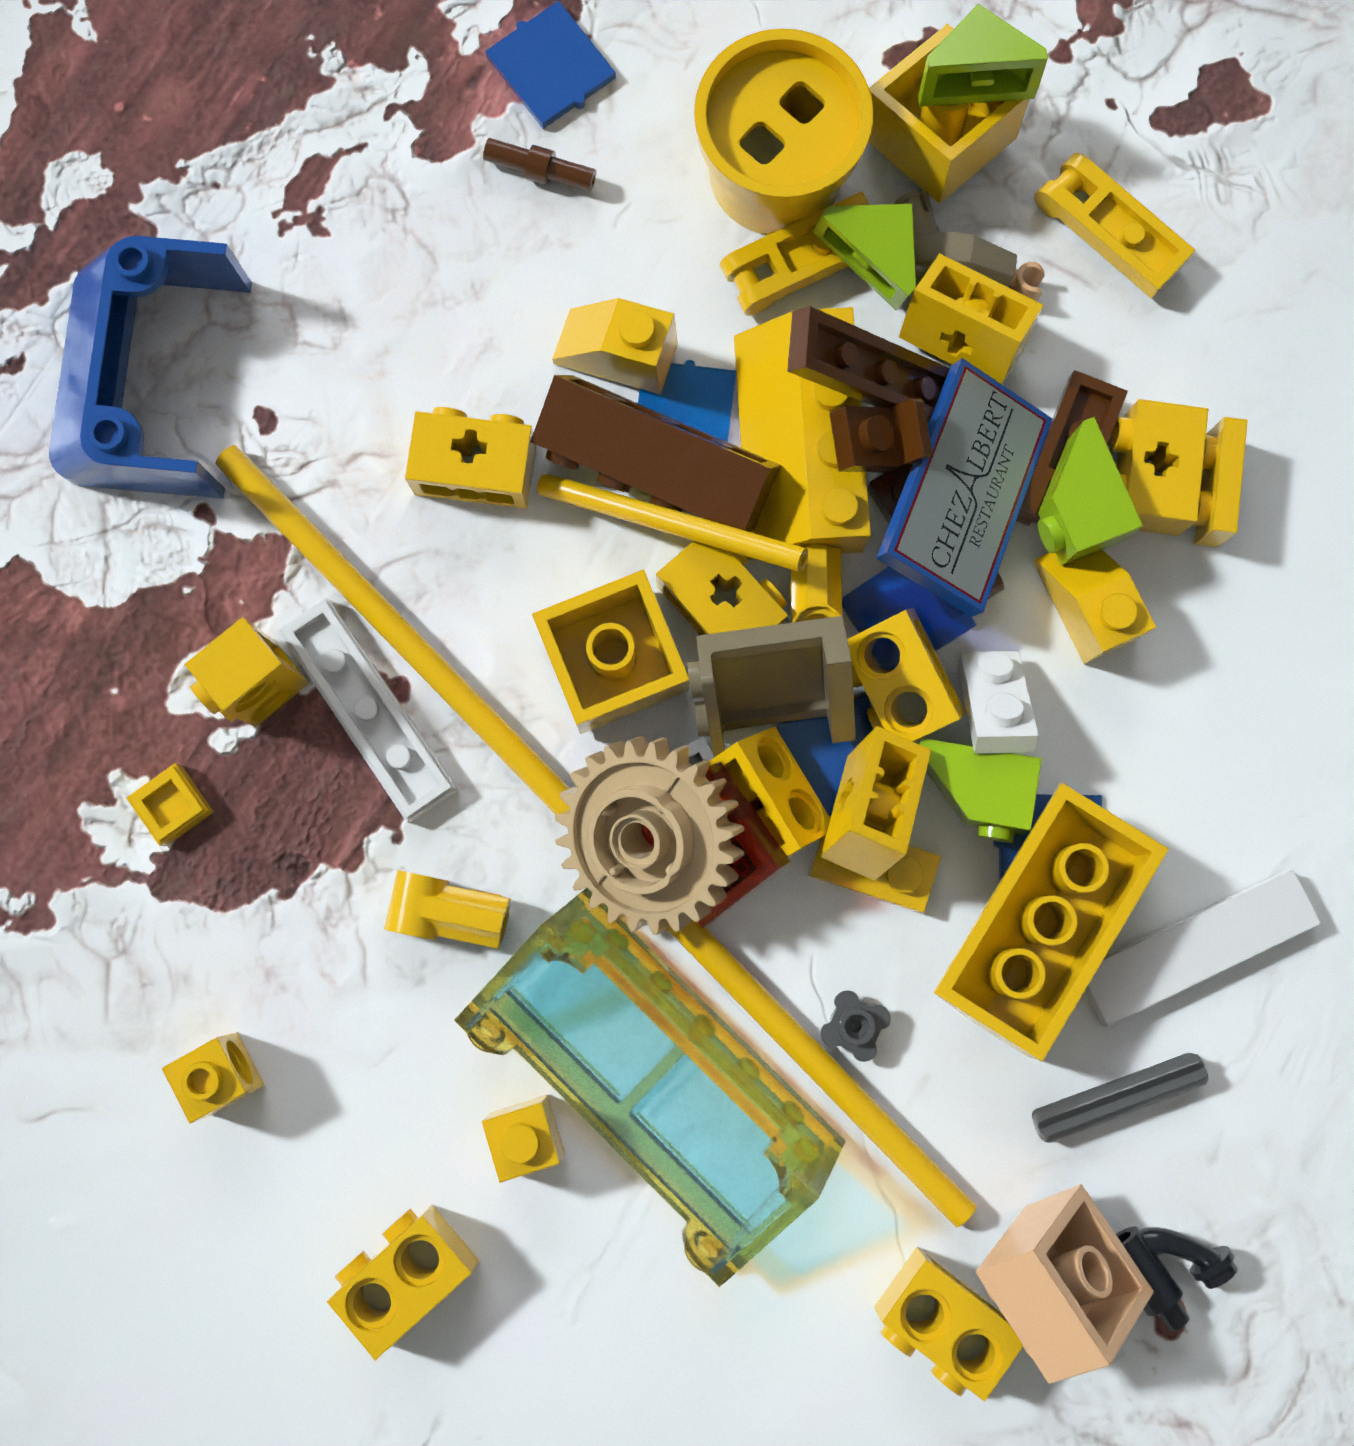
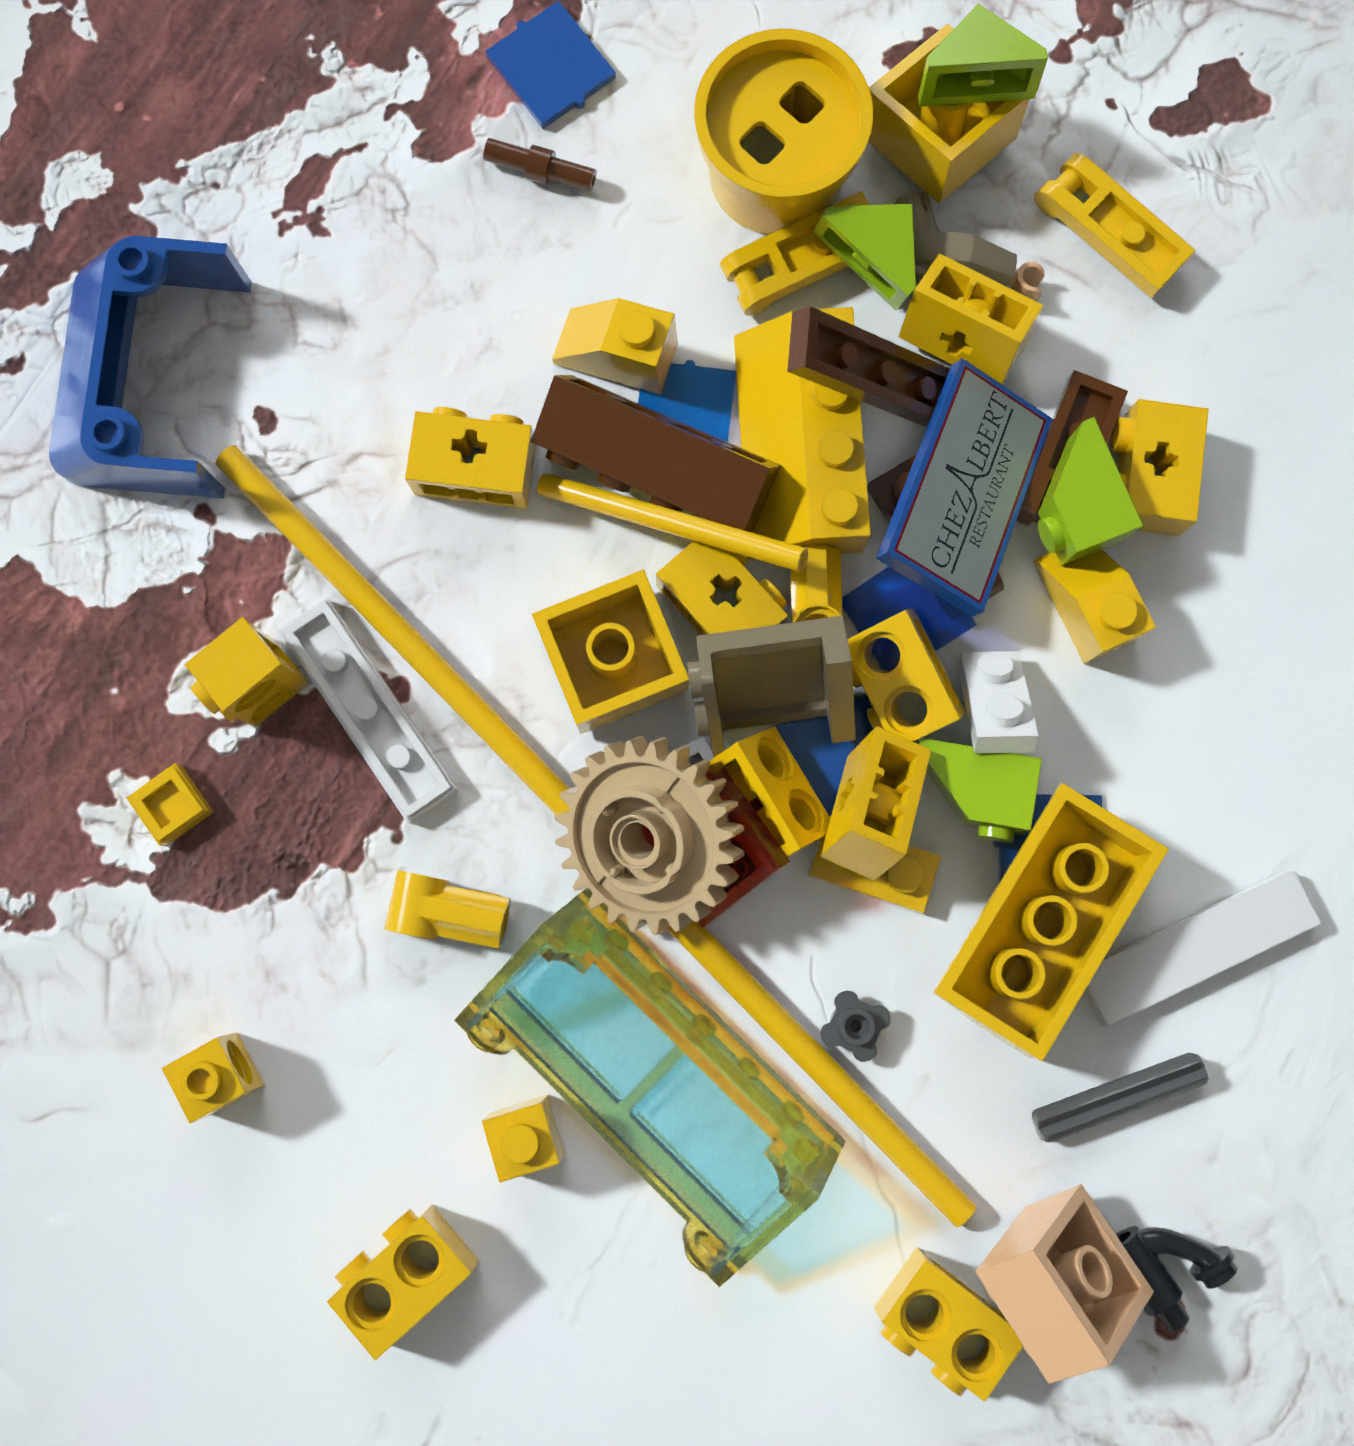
(880, 436): reddish brown bracket -> none
(1221, 482): yellow plate -> none

